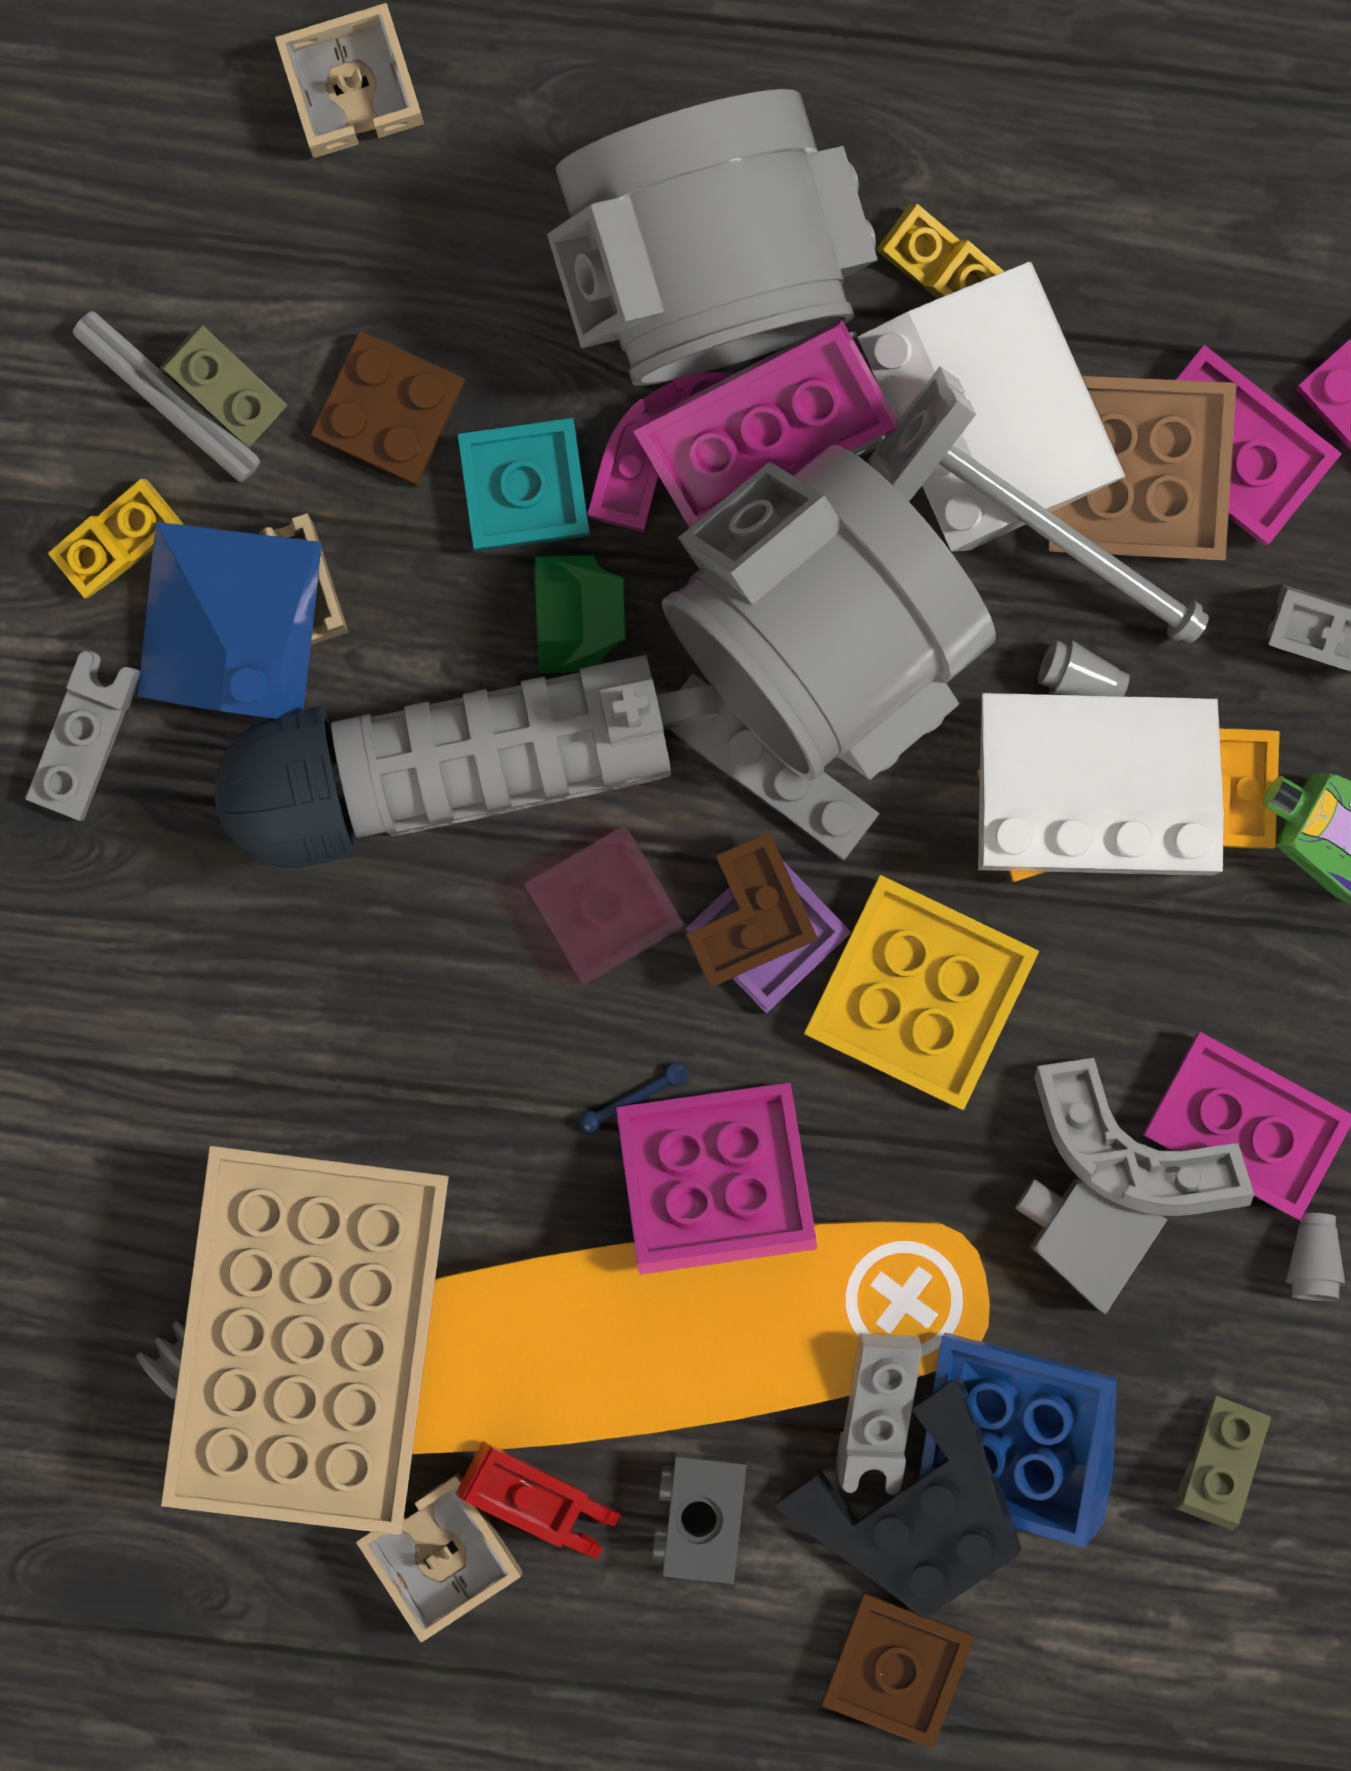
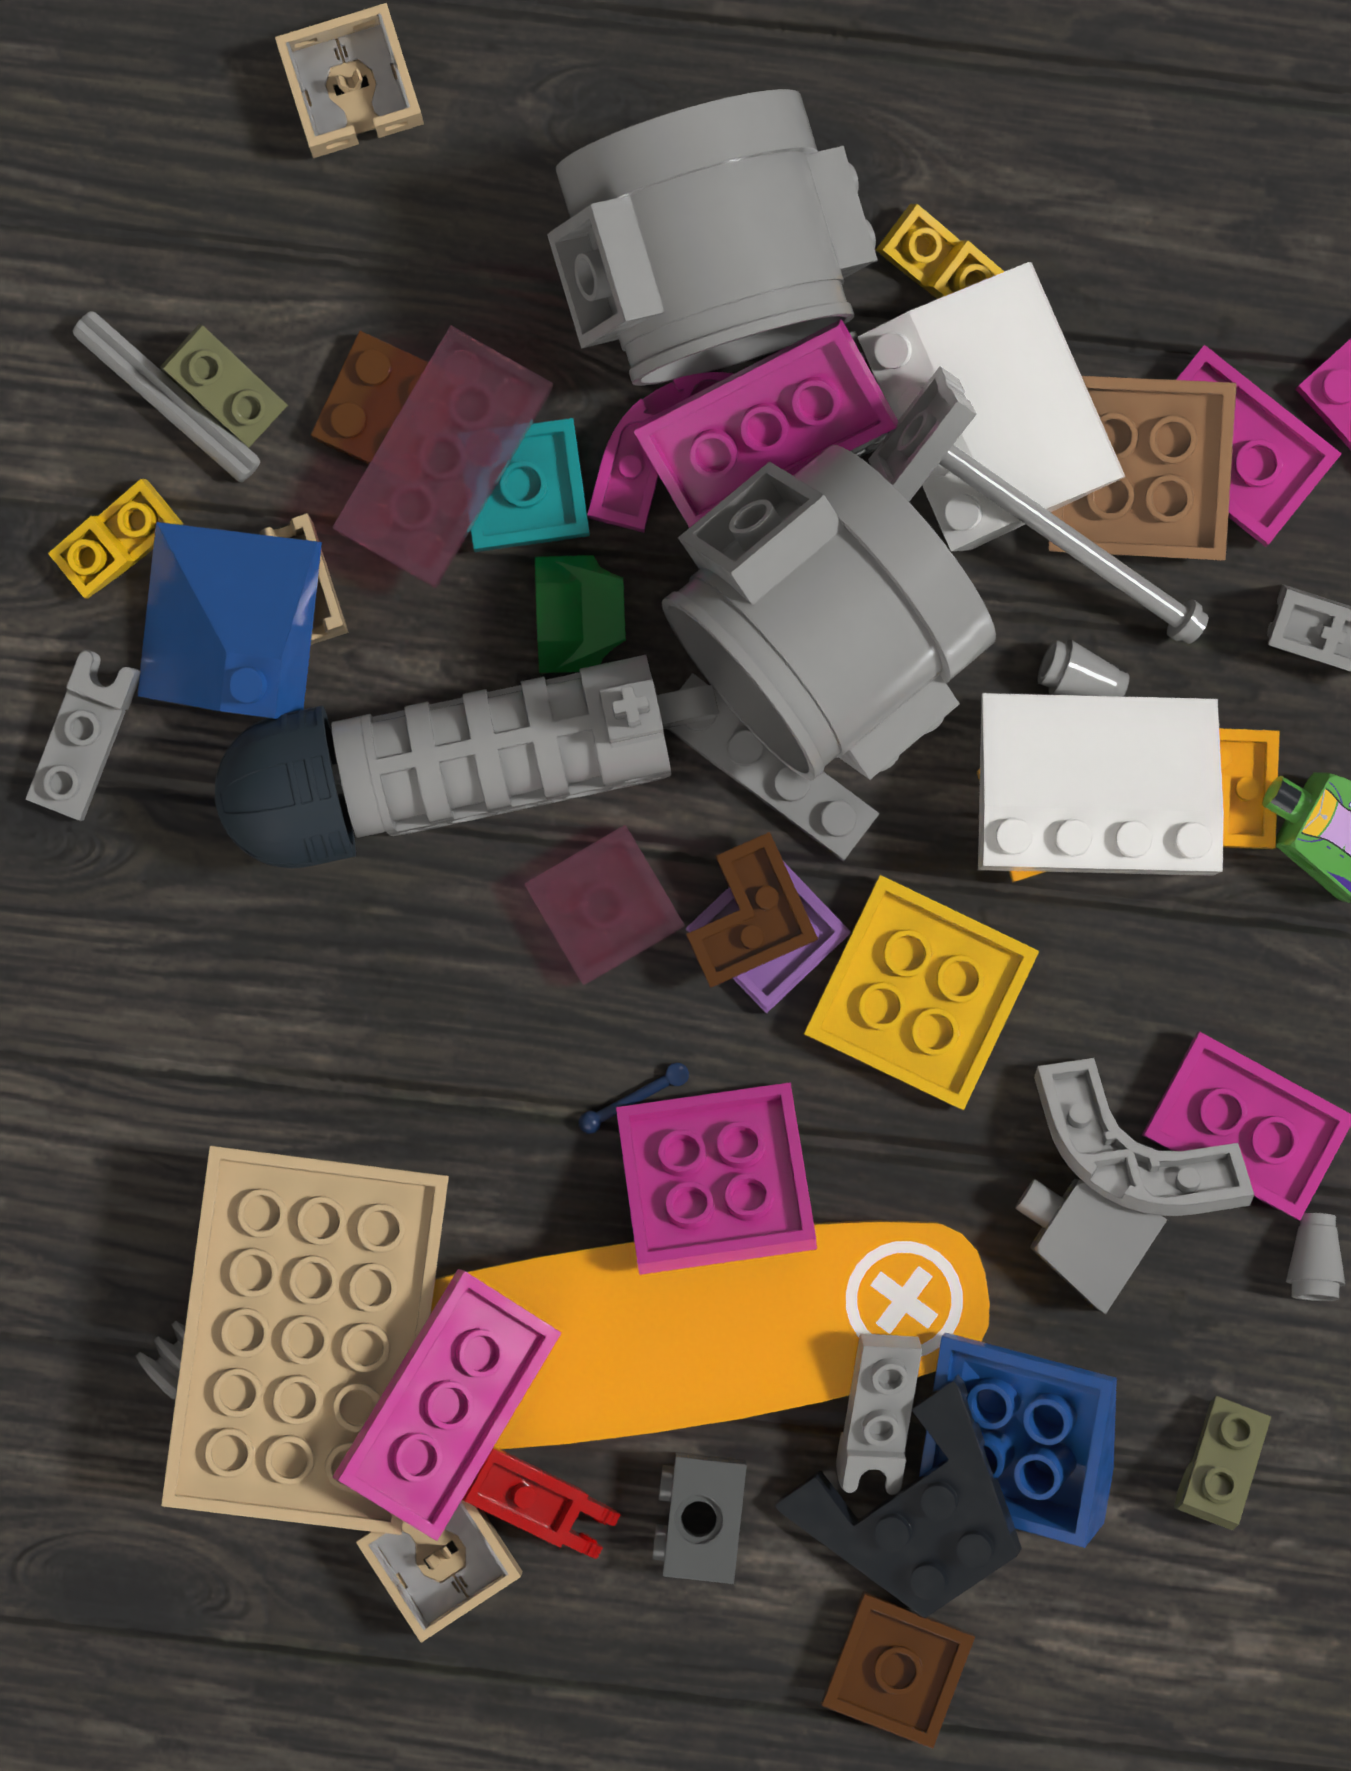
(443, 457): none -> clear pink plate
(447, 1404): none -> dark pink plate

